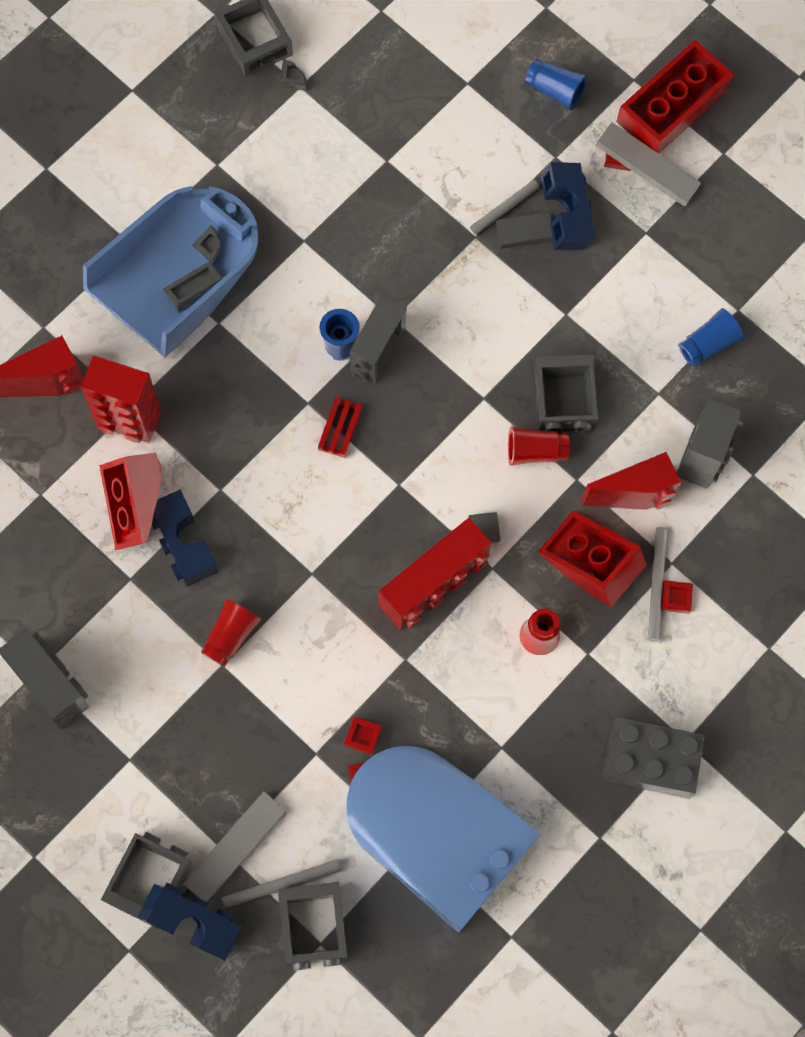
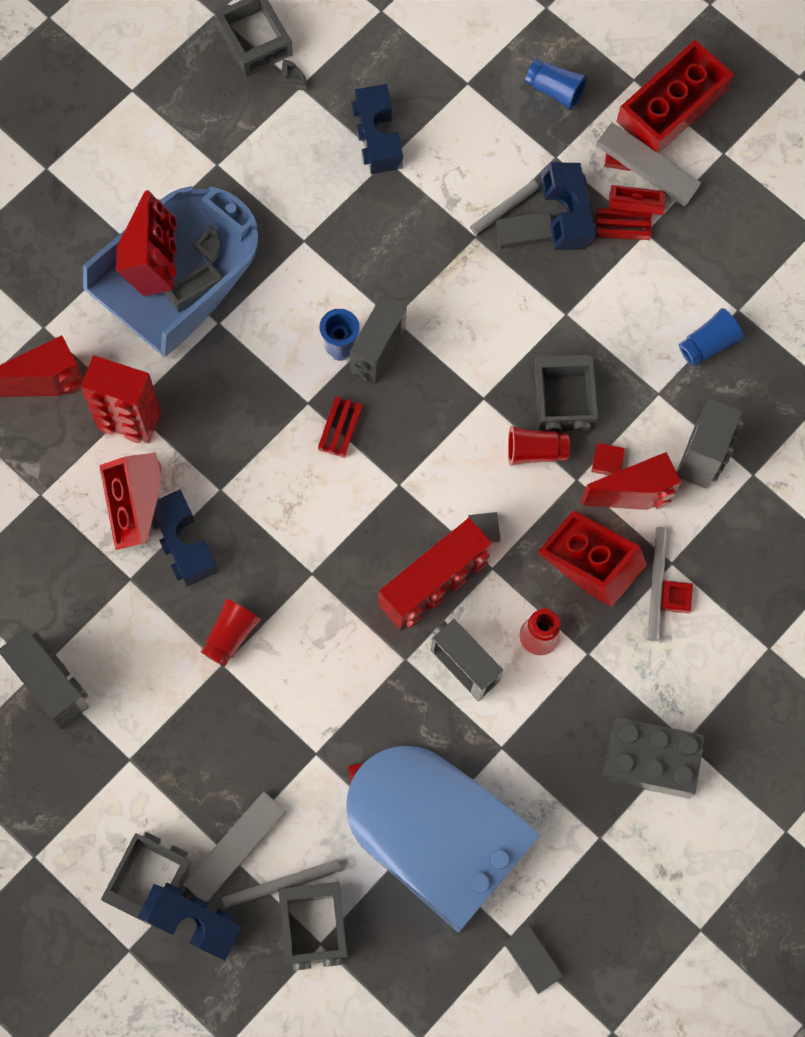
(148, 248): none -> red slope
(362, 736): red plate -> none
(381, 149): none -> dark blue arch
(465, 659): none -> dark grey window
(532, 959): none -> dark grey tile
(607, 459): none -> red tile
(631, 220): none -> red tile
(636, 199): none -> red tile

